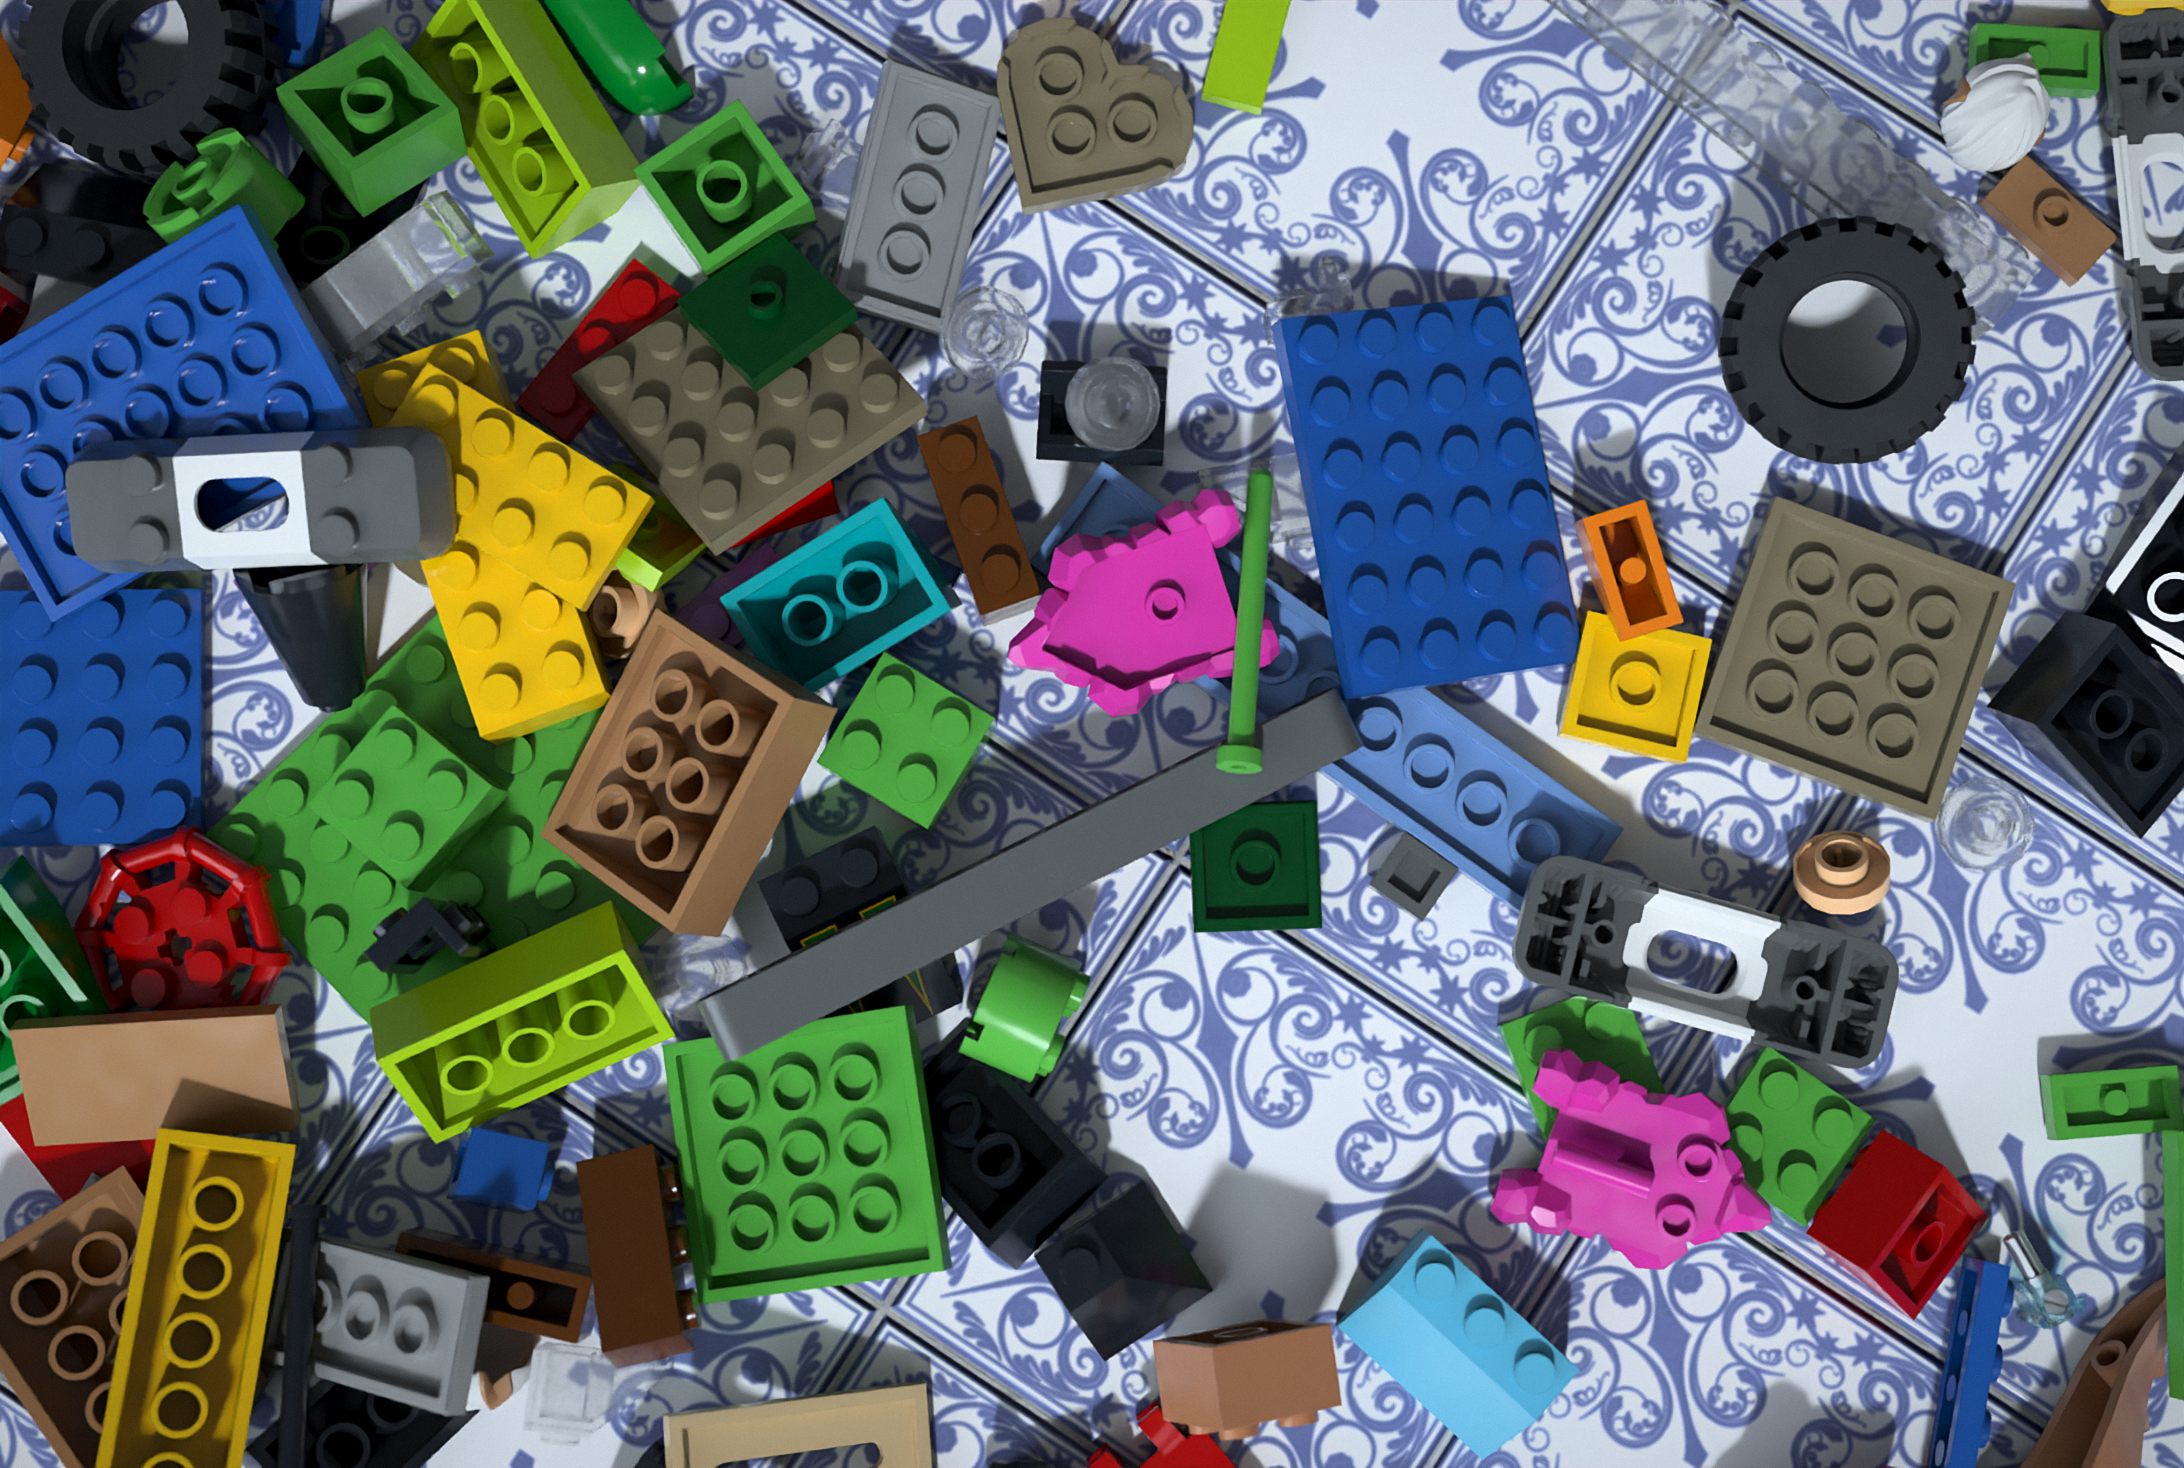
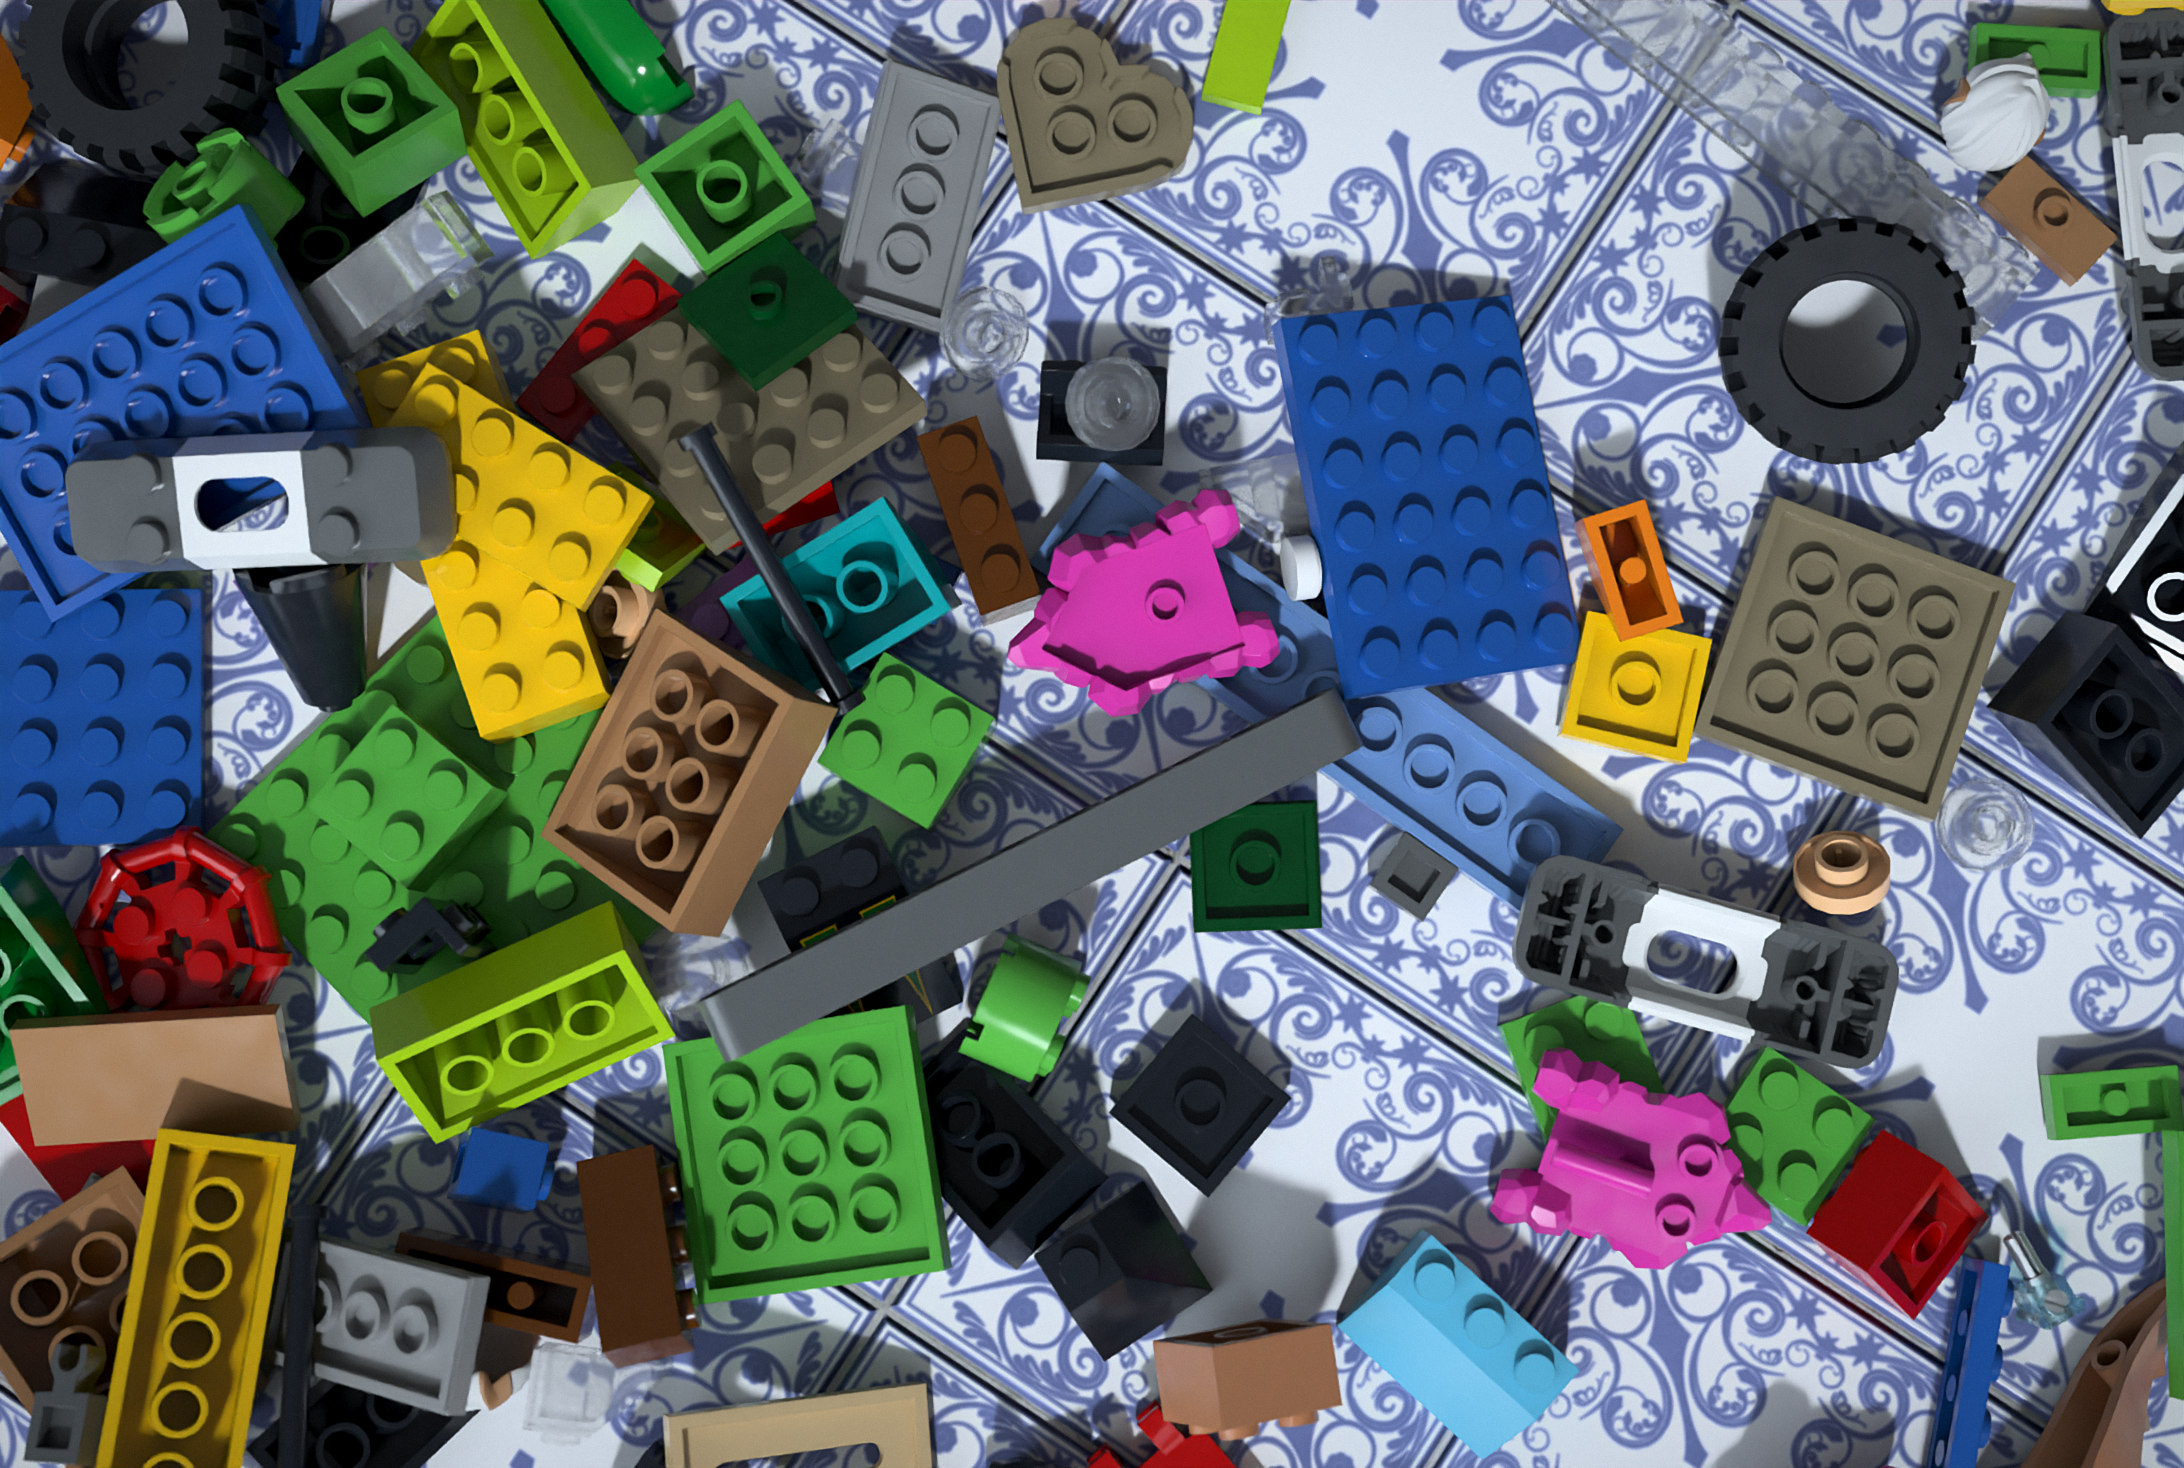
(69, 1419): none -> dark grey plate
(771, 568): none -> black bar
(1199, 1105): none -> black plate
(1239, 753): bright green bar -> none
(1301, 567): none -> white tile

